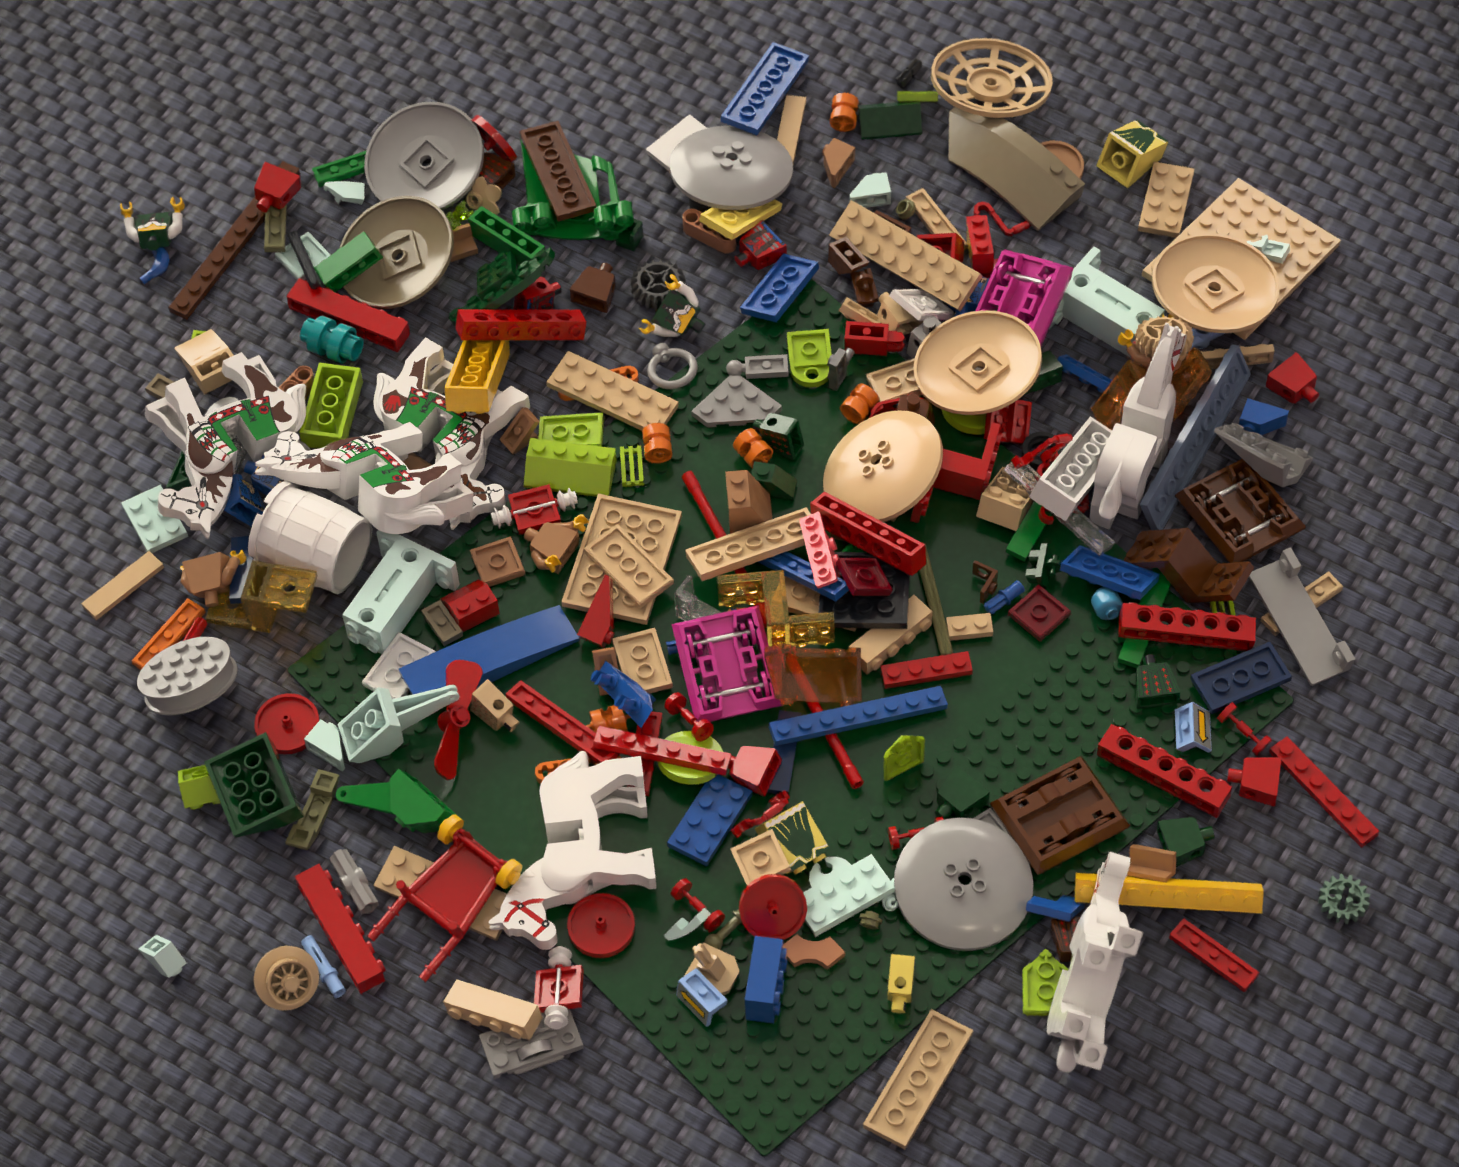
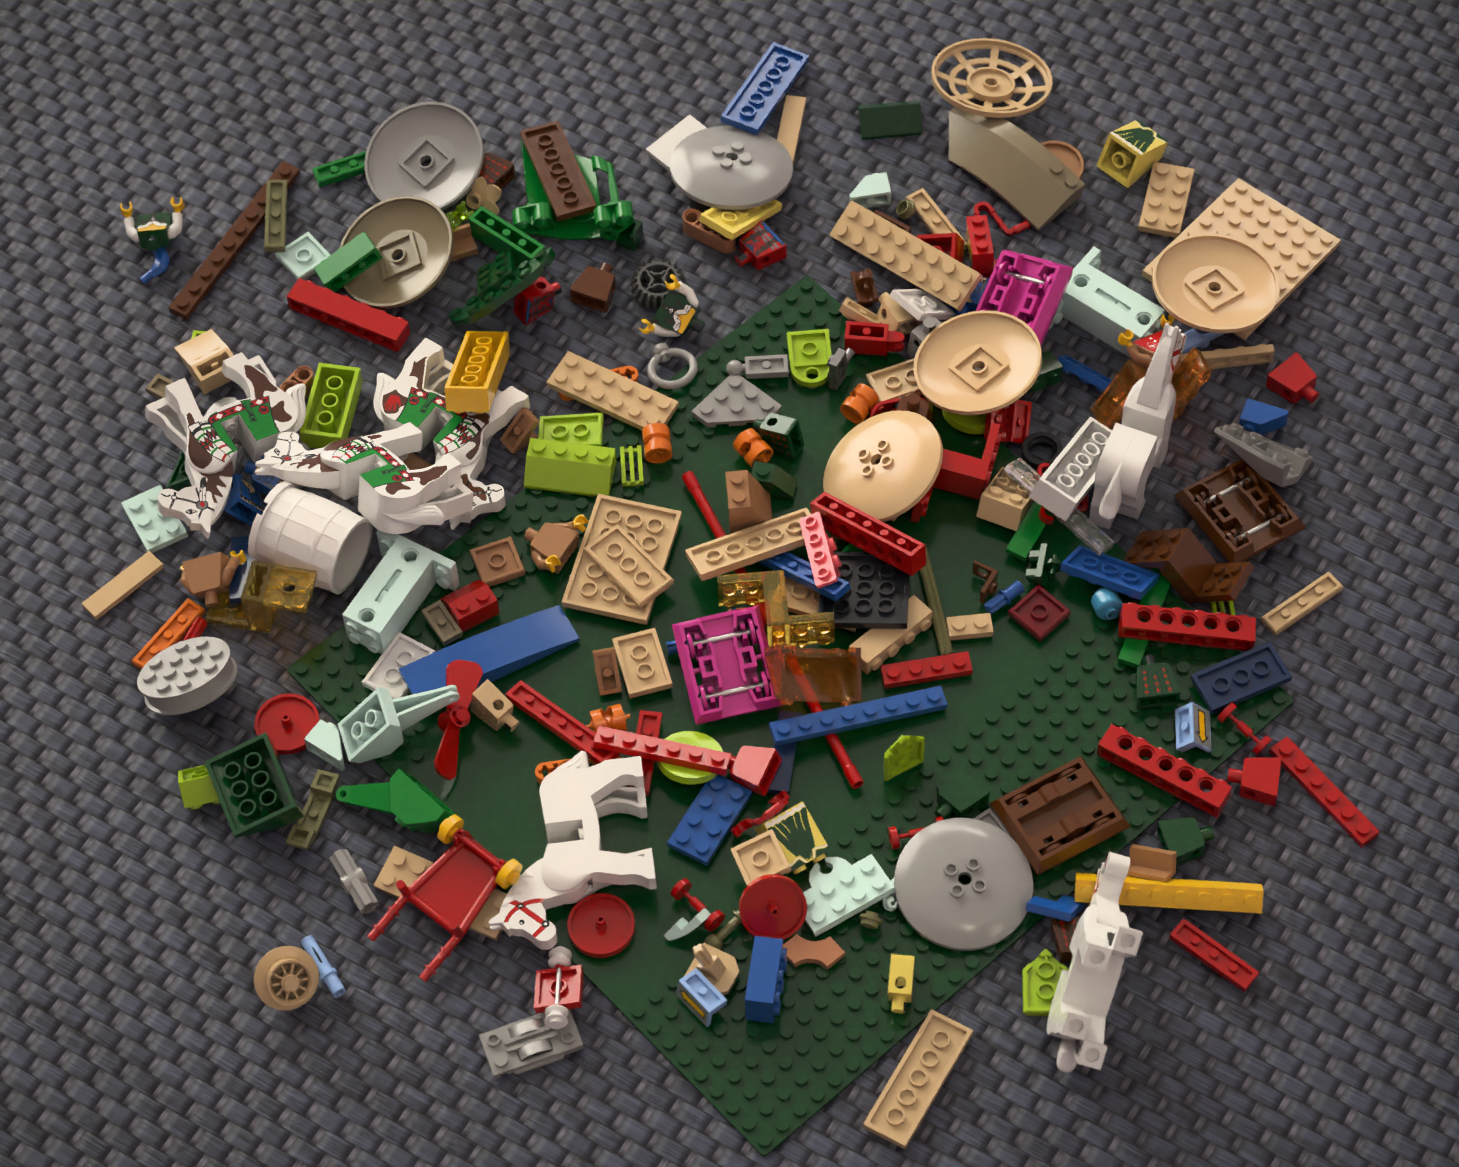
(163, 956): light aqua slope -> none
(275, 187): red torso -> none
(304, 259): black axle -> none
(337, 342): teal piece -> none
(340, 929): red brick -> none
(346, 191): light aqua slope -> none
(492, 1010): tan brick -> none
(494, 140): red piece -> none
(520, 324): red brick -> none
(534, 508): red plate -> none
(599, 619): red slope -> none
(625, 691): blue connector -> none
(689, 606): clear panel -> none
(702, 729): red wheel -> none
(779, 287): blue plate -> none
(837, 160): medium nougat slope -> none
(844, 108): orange wheel -> none
(845, 256): reddish brown slope -> none
(864, 576): dark red tile -> none
(906, 75): black piece -> none
(917, 96): lime tile -> none
(1047, 456): red piece -> none
(1150, 332): tan gear -> none
(1195, 438): sand blue plate -> none
(1273, 250): light aqua slope -> none
(1300, 620): light grey bracket -> none
(1350, 909): sand green gear -> none

